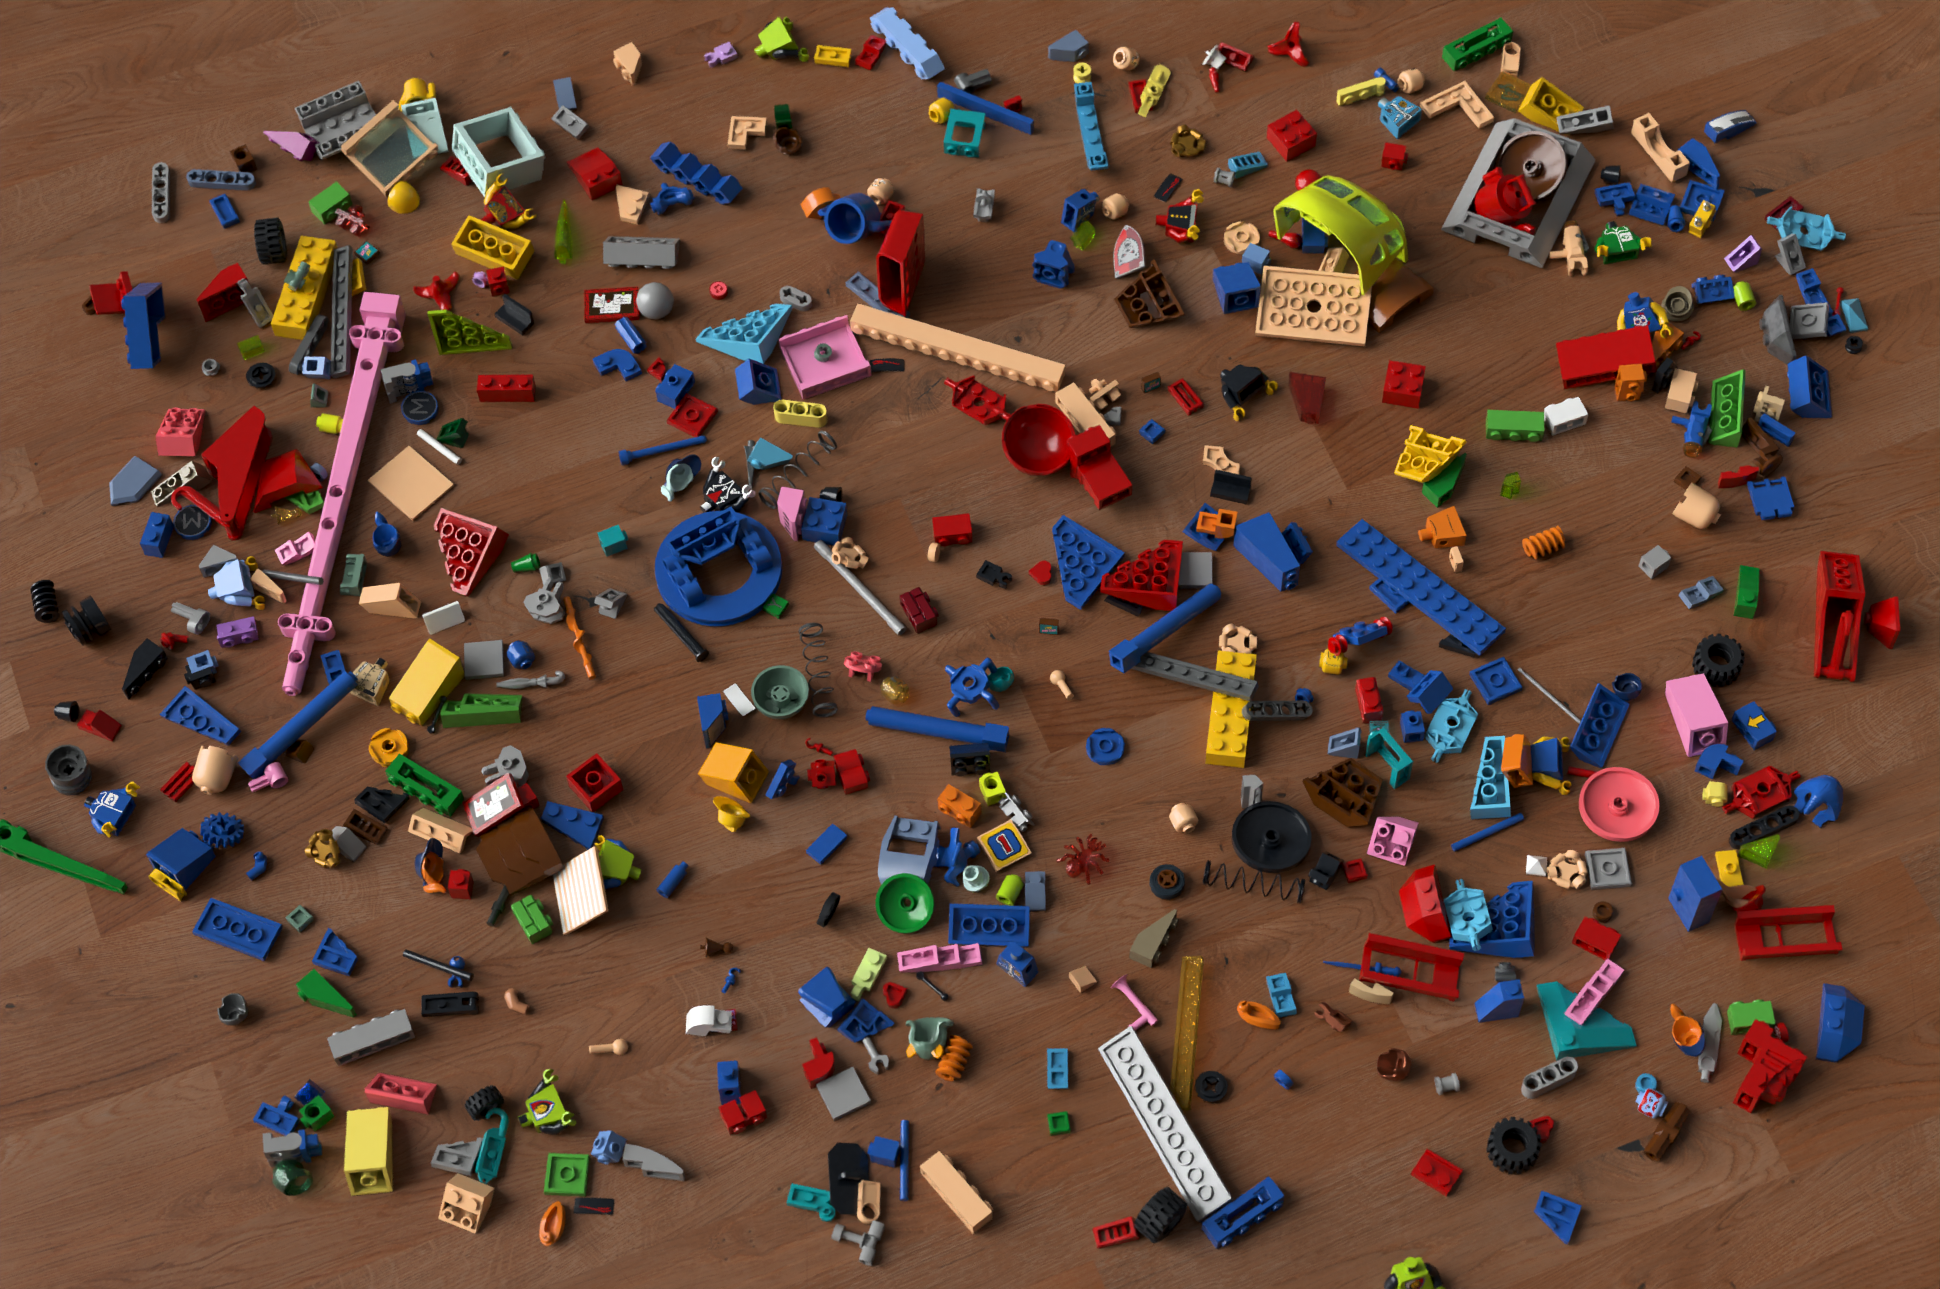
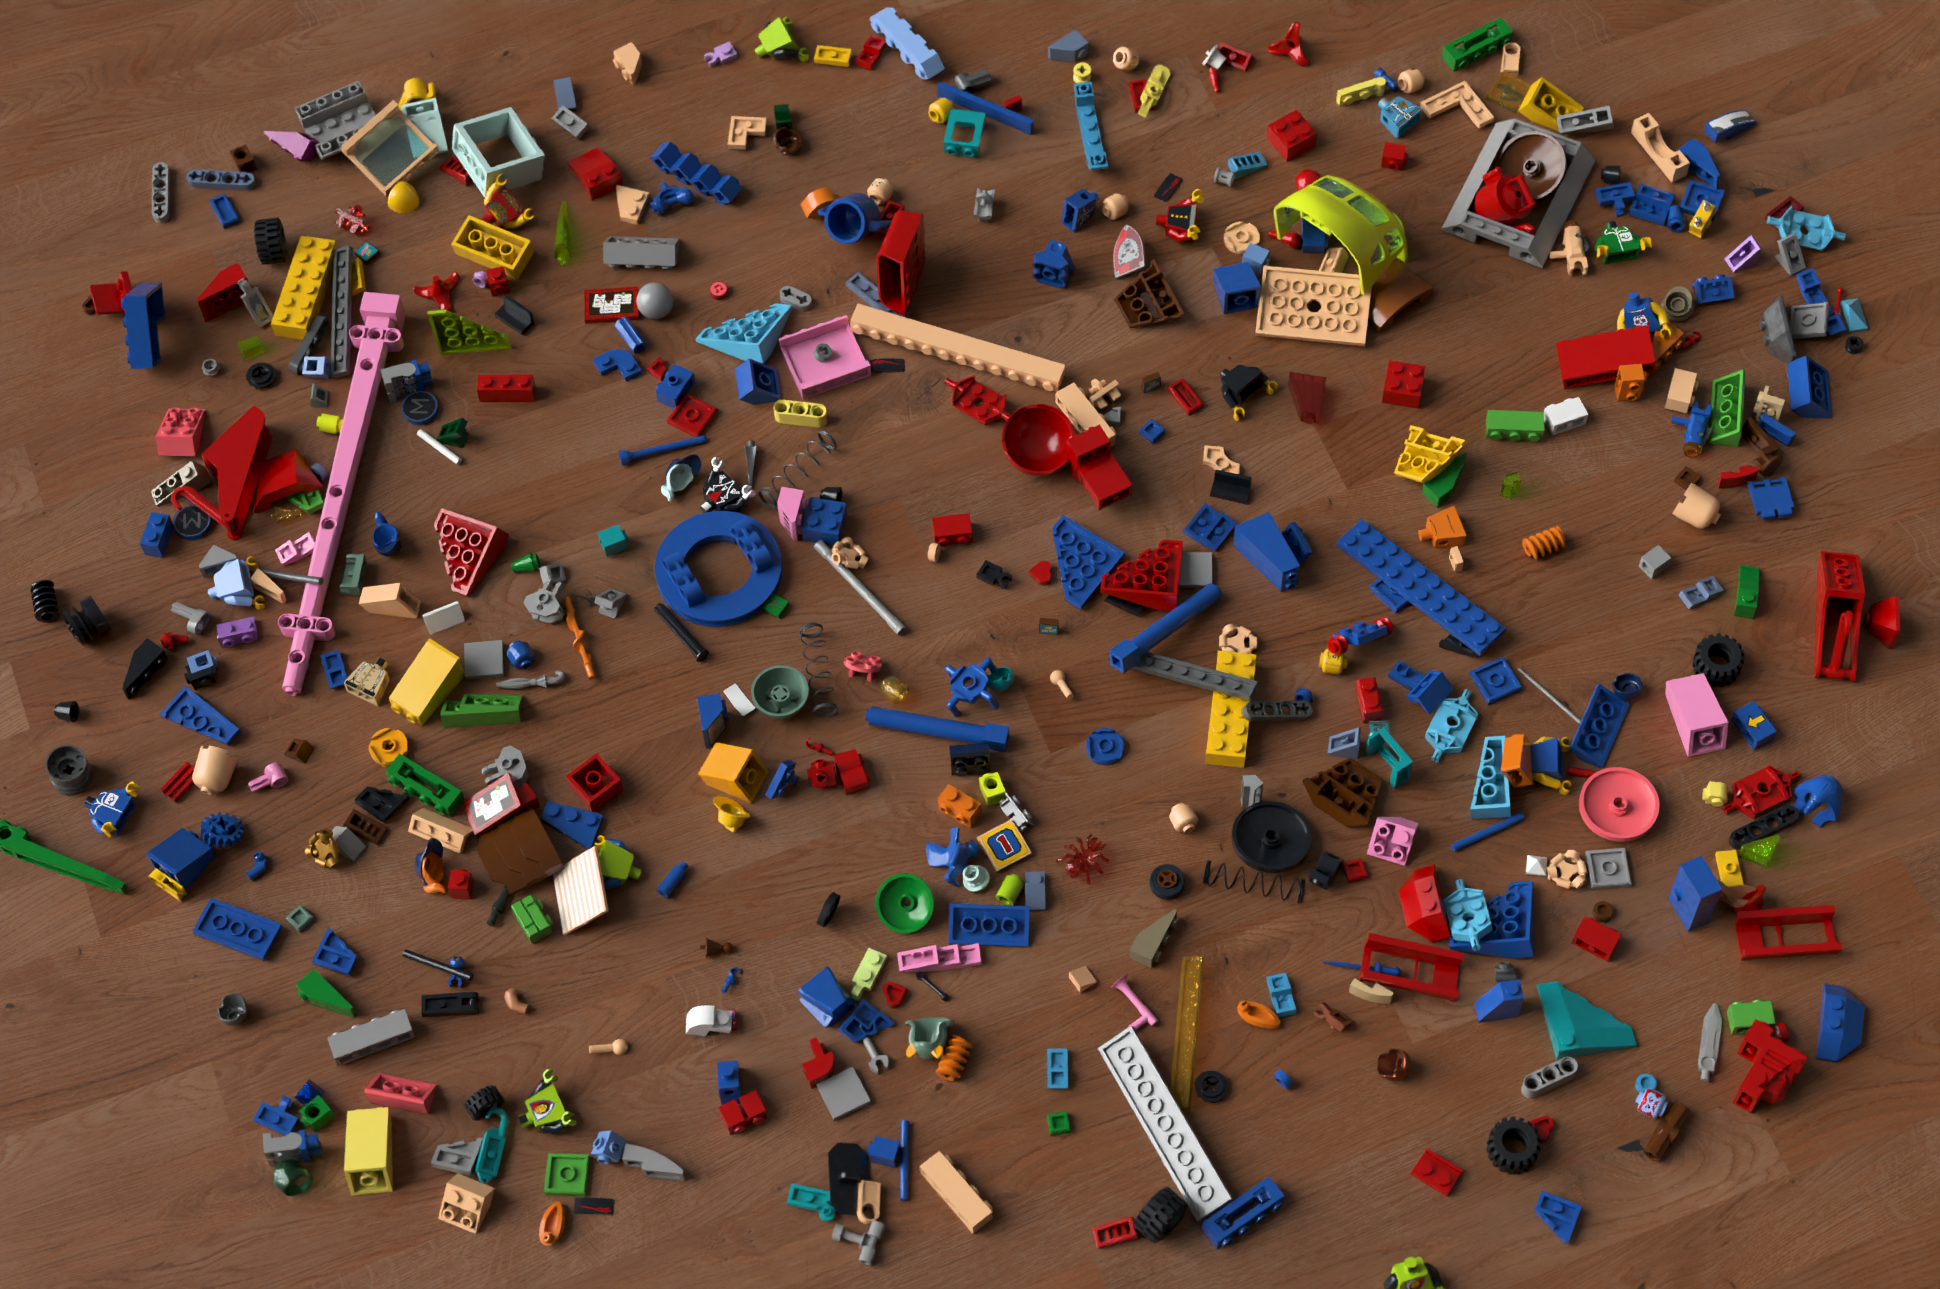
(99, 724): red slope -> none
(132, 481): sand blue tile -> none
(259, 759): blue brick -> none
(296, 279): sand green plate -> none
(327, 202): bright green brick -> none
(411, 483): light nougat piece -> none
(431, 729): black hinge -> none
(707, 538): blue wedge -> none
(768, 455): medium azure slope -> none
(826, 843): blue tile -> none
(914, 830): sand blue slope -> none
(918, 609): dark red brick -> none
(1015, 961): blue torso -> none
(1083, 235): clear neon green piece -> none
(1181, 139): pearl gold piece -> none
(1220, 524): orange brick -> none
(1412, 726): blue brick -> none
(1447, 1084): light grey bush -> none
(1594, 992): bright pink slope -> none
(1663, 375): black wing -> none
(1687, 1033): orange hair -> none
(1716, 757): blue brick -> none
(1744, 296): lime brick -> none

